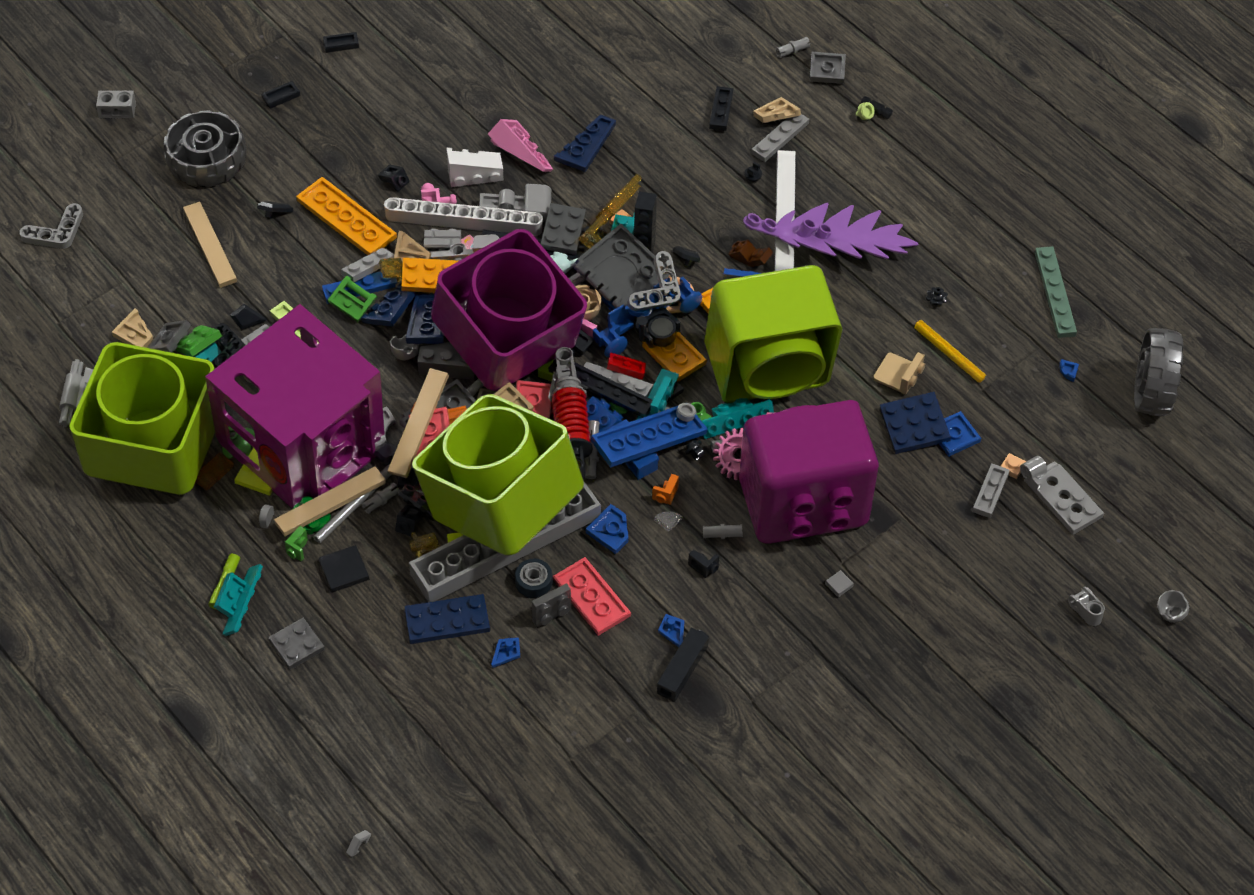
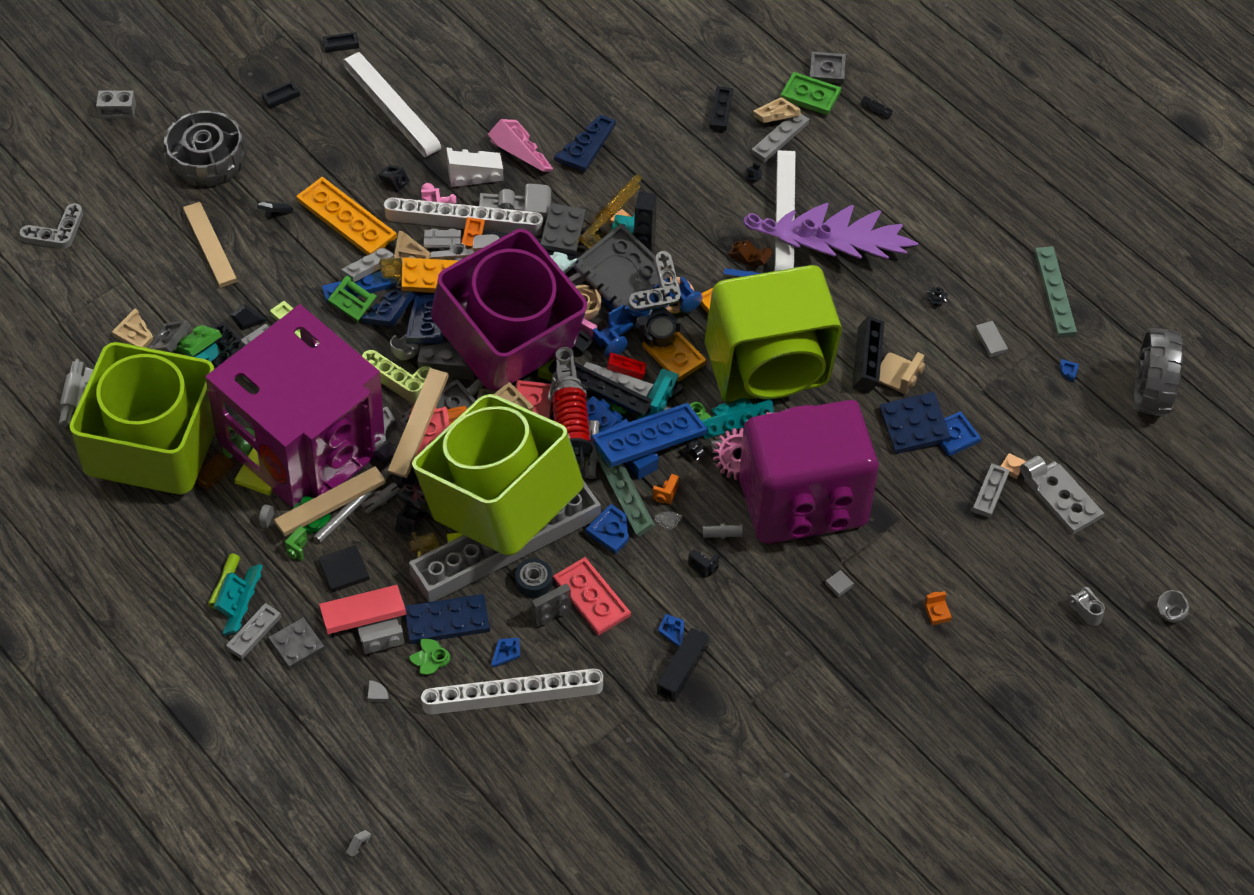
(253, 631): none -> light grey plate
(362, 609): none -> coral tile
(377, 692): none -> light grey tile
(381, 635): none -> light grey bracket
(392, 104): none -> white beam
(396, 377): none -> yellowish green beam
(428, 657): none -> bright green plate
(472, 228): none -> orange hinge
(504, 697): none -> white beam
(628, 497): none -> sand green plate
(686, 412): light grey tile -> none
(687, 254): black piece -> none
(792, 47): light grey pin -> none
(811, 93): none -> bright green plate
(865, 111): yellowish green tile -> none
(868, 354): none -> black brick
(937, 608): none -> orange bracket
(950, 351): yellow axle -> none
(991, 339): none -> light grey tile

